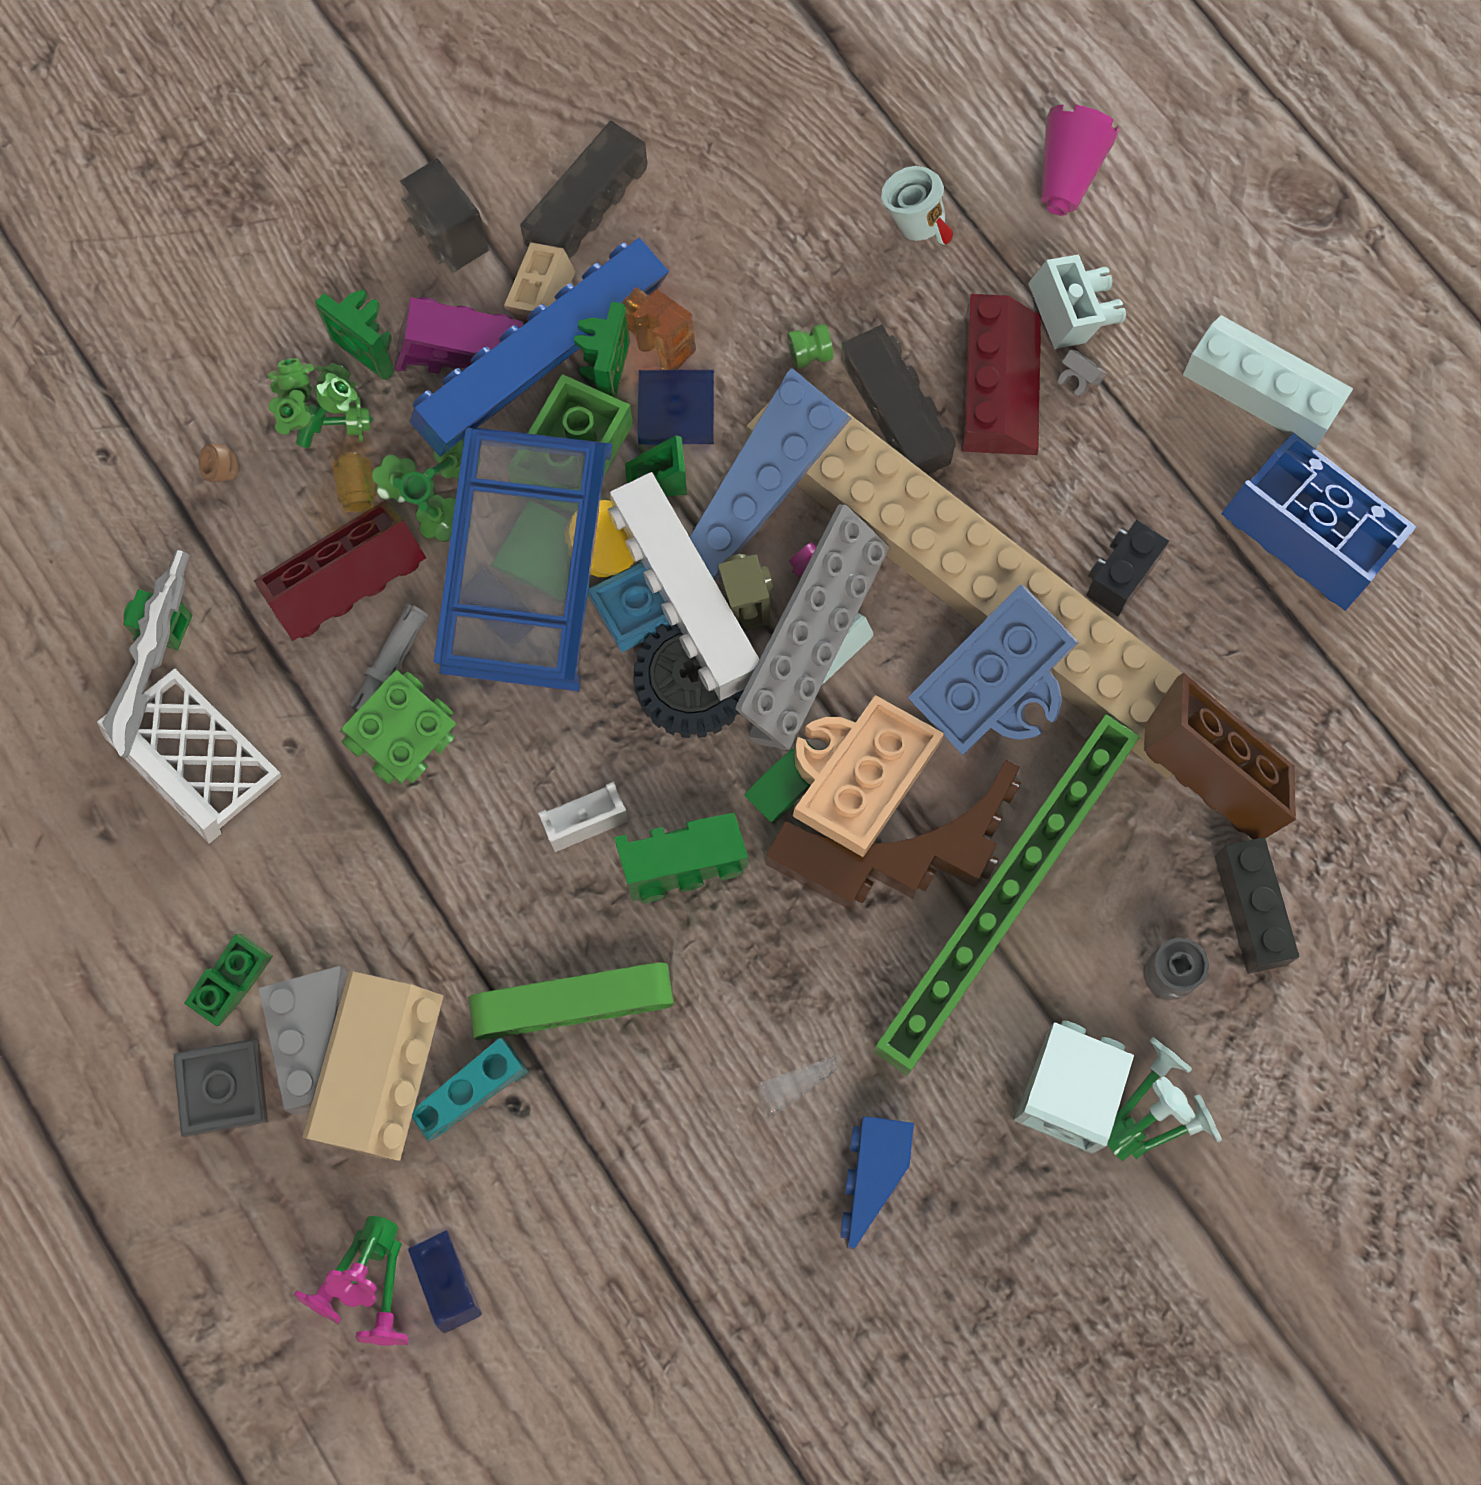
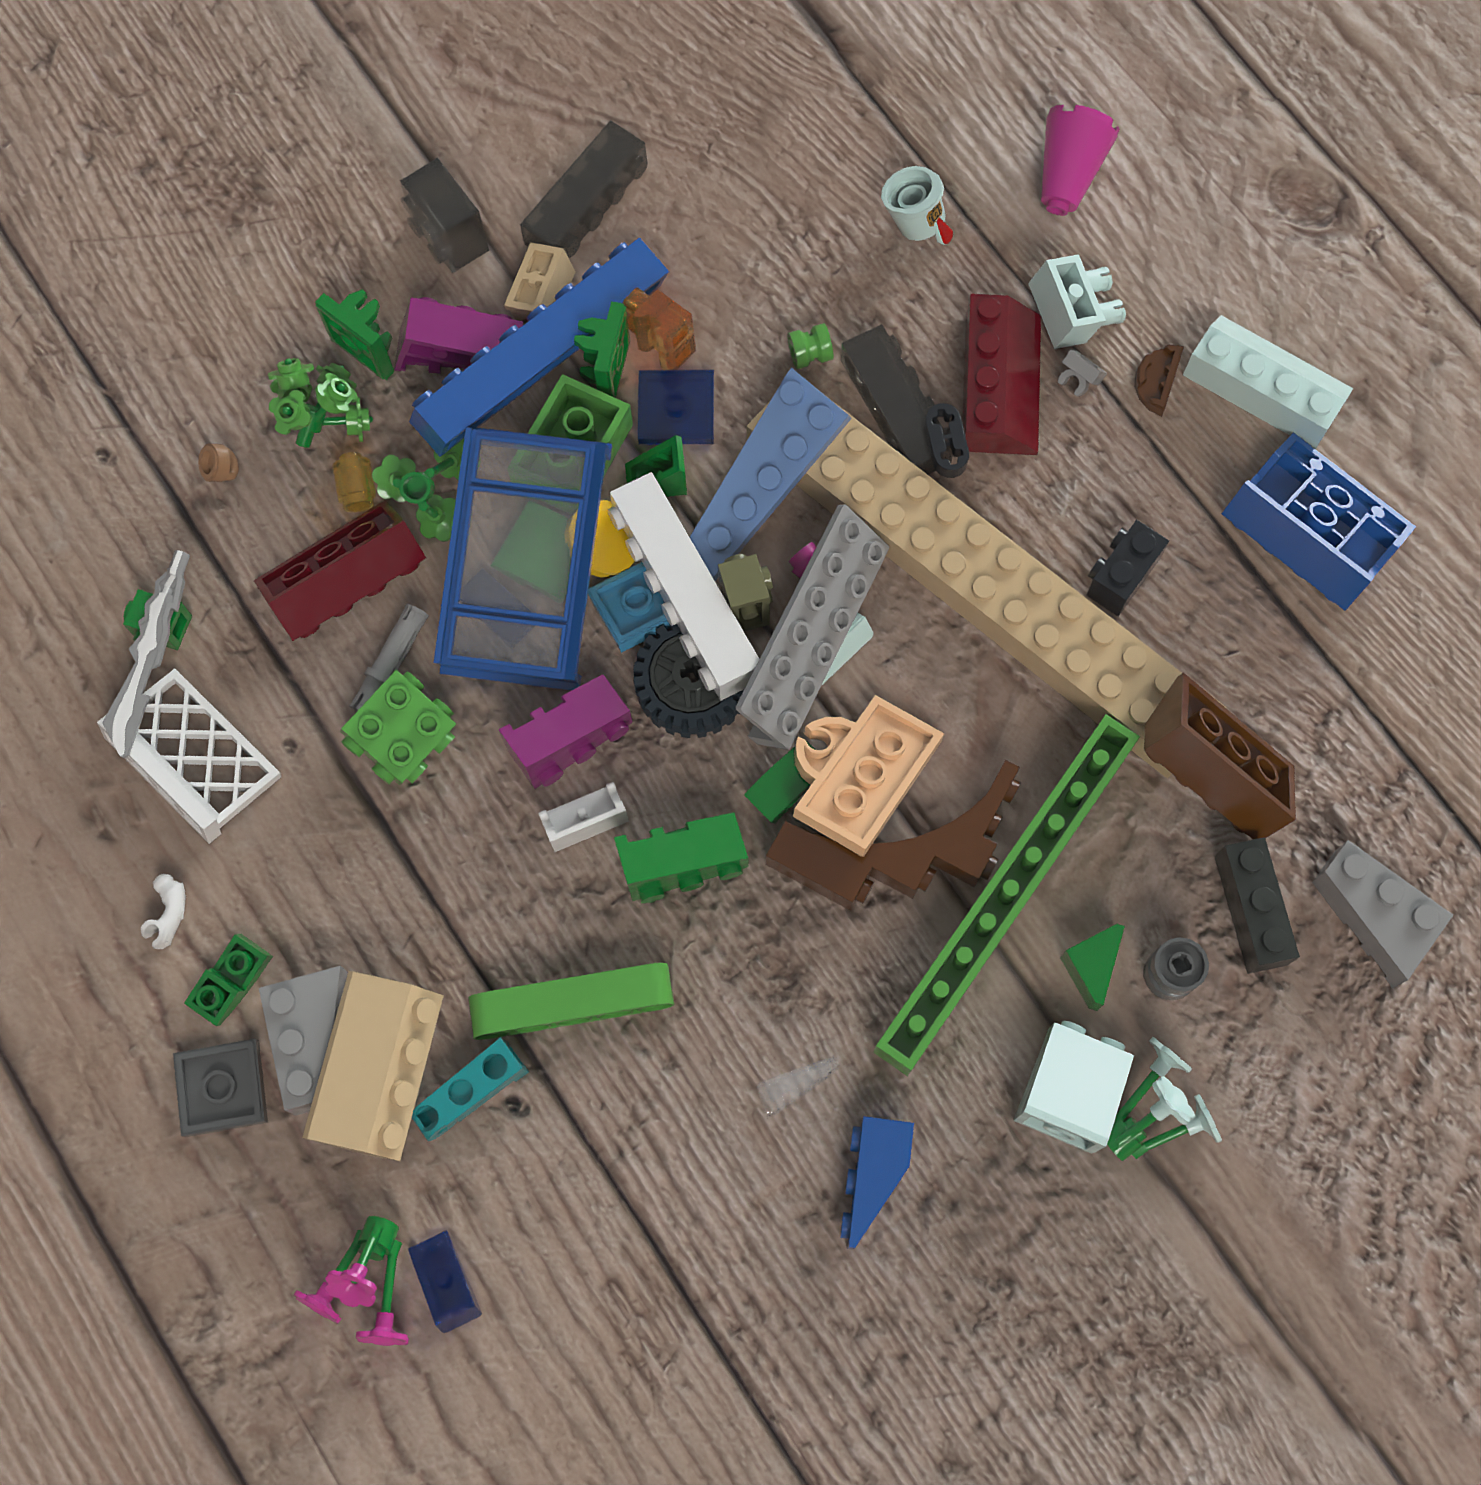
(174, 899): none -> white piece
(567, 731): none -> magenta wedge
(955, 439): none -> black beam
(998, 674): medium blue plate -> none
(1092, 964): none -> green slope
(1156, 377): none -> reddish brown tile
(1382, 910): none -> light grey wedge

